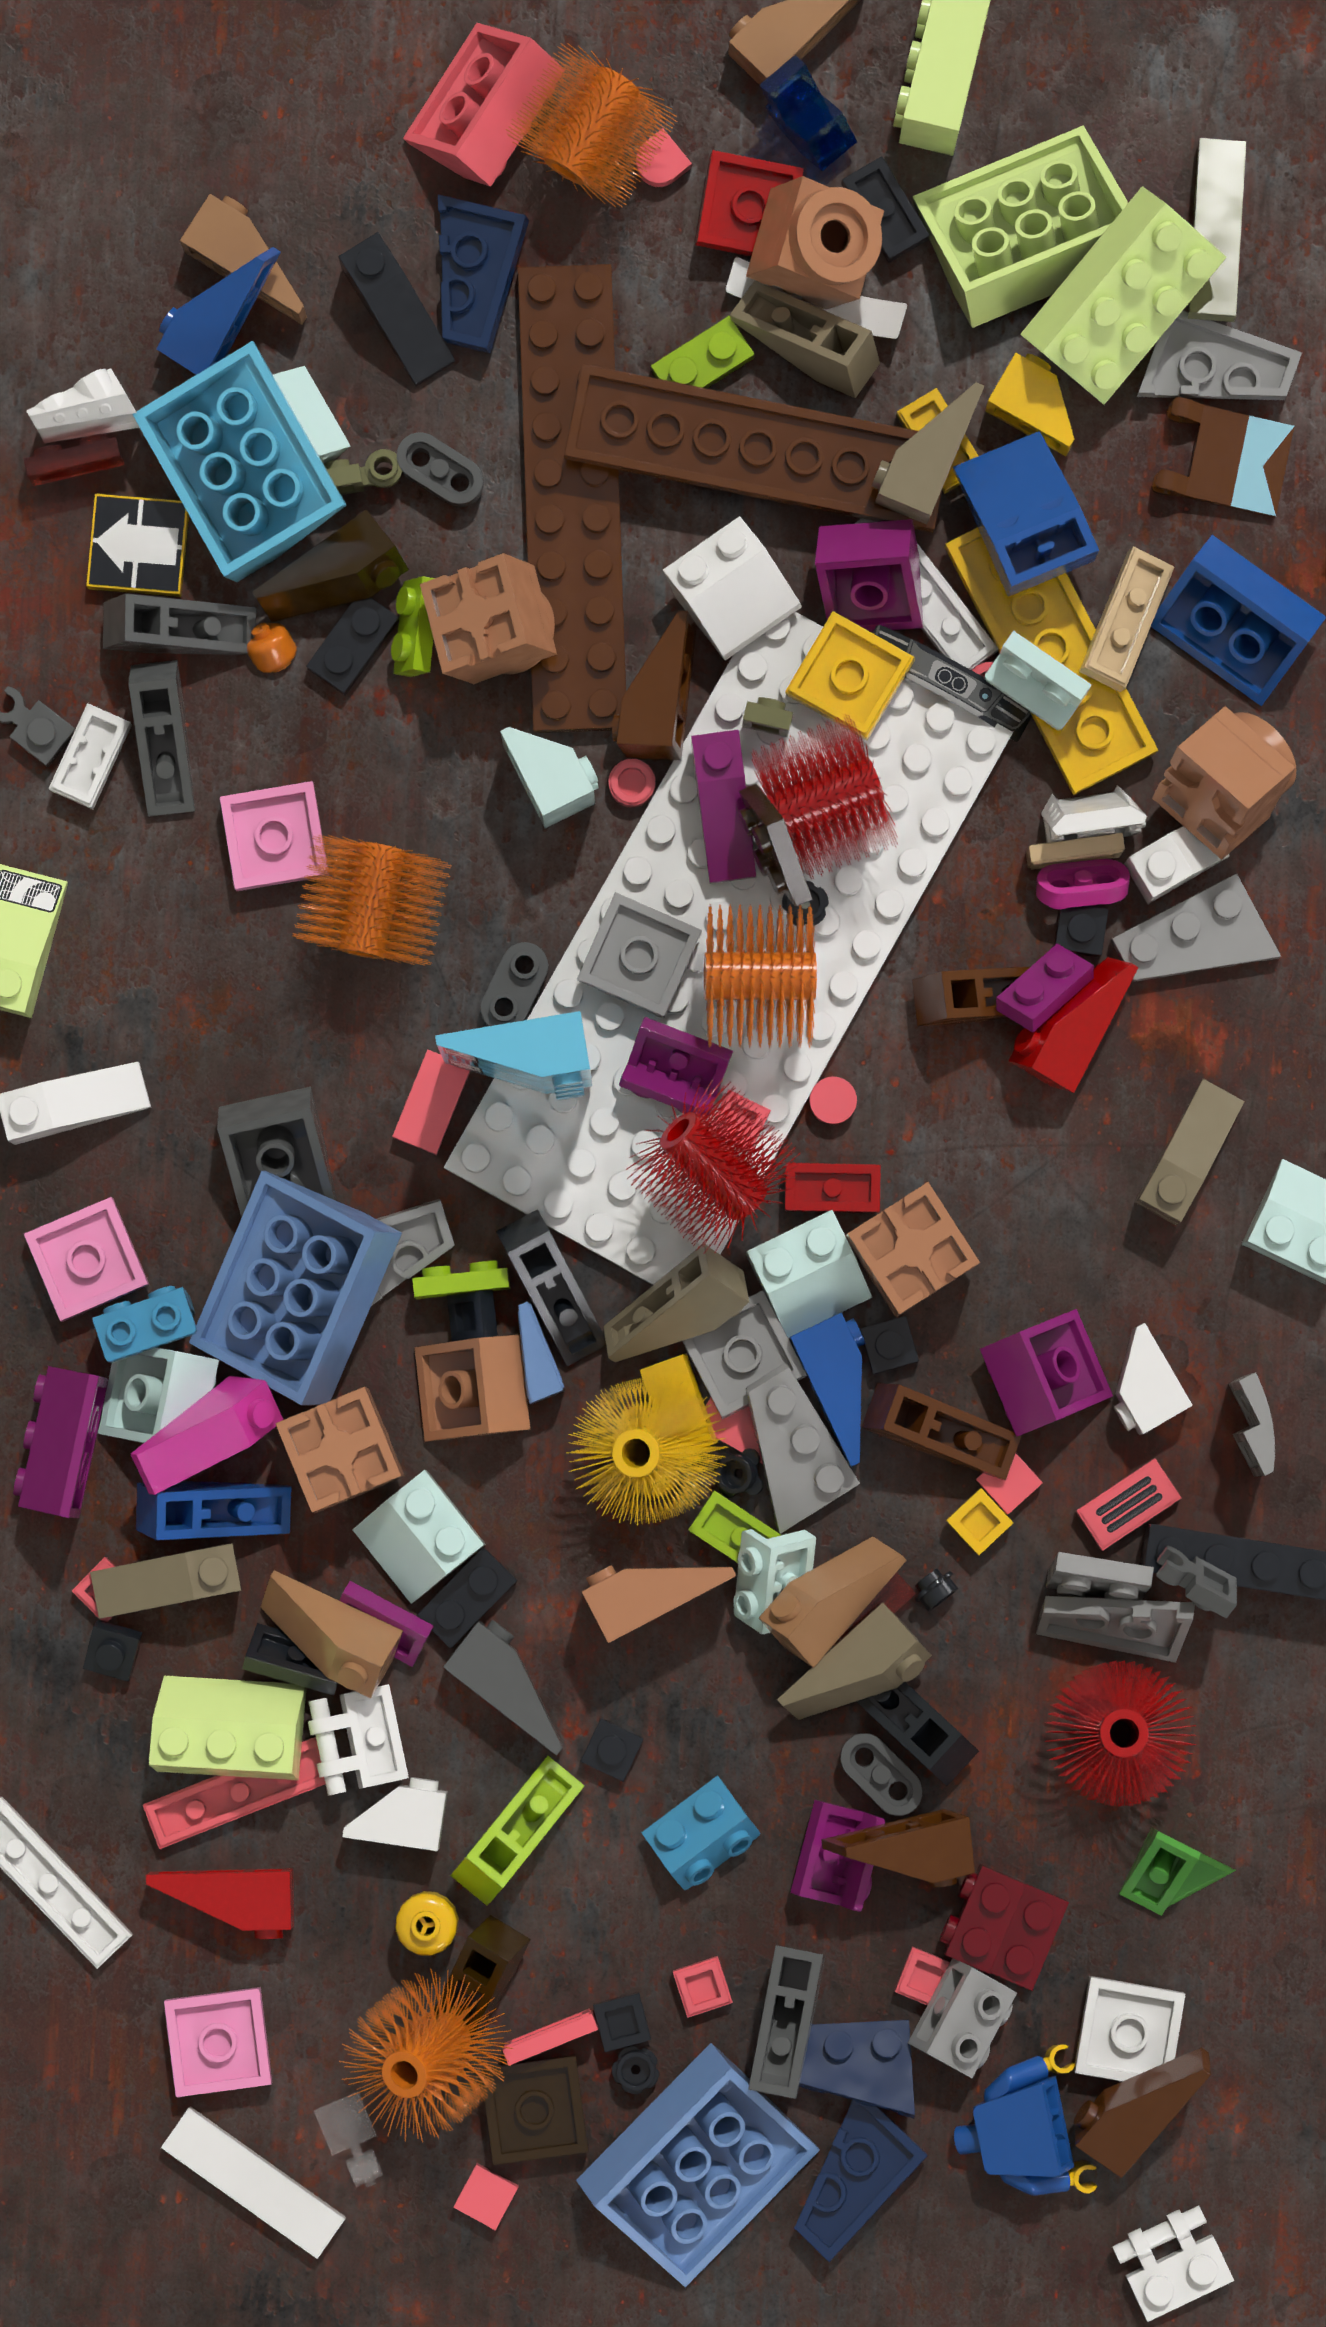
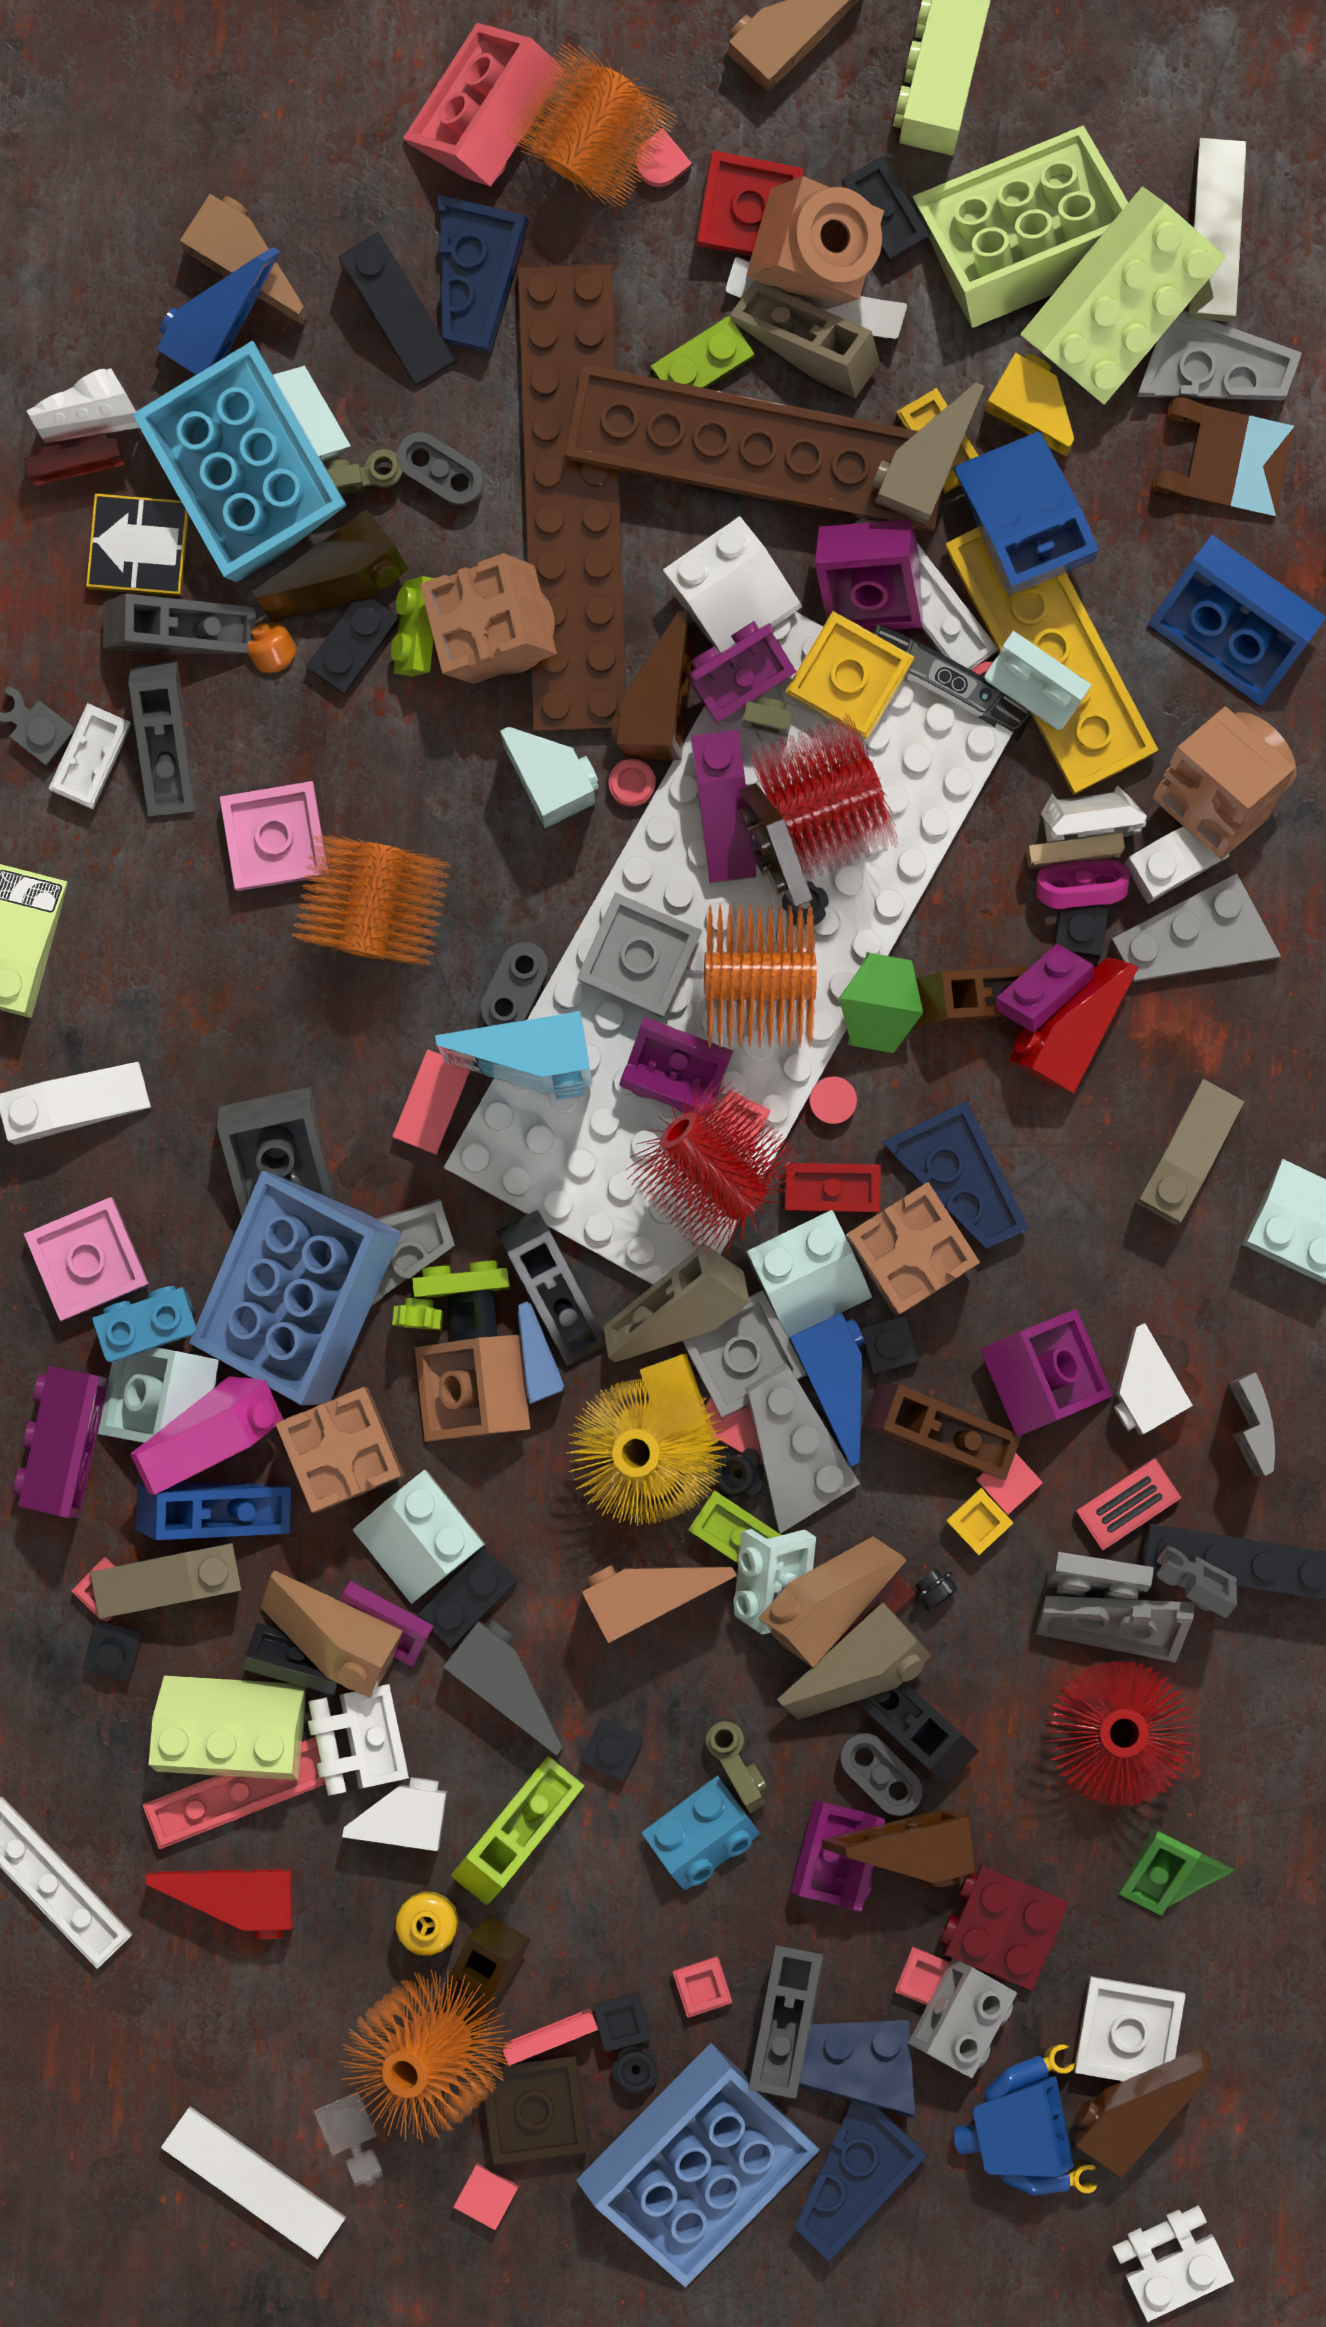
(218, 2042): bright pink plate -> none
(418, 1315): none -> lime plate
(740, 671): none -> magenta bracket
(745, 1779): none -> olive plate
(806, 115): clear blue brick -> none
(881, 1003): none -> bright green slope
(963, 1173): none -> dark blue wing
(1126, 619): tan tile -> none

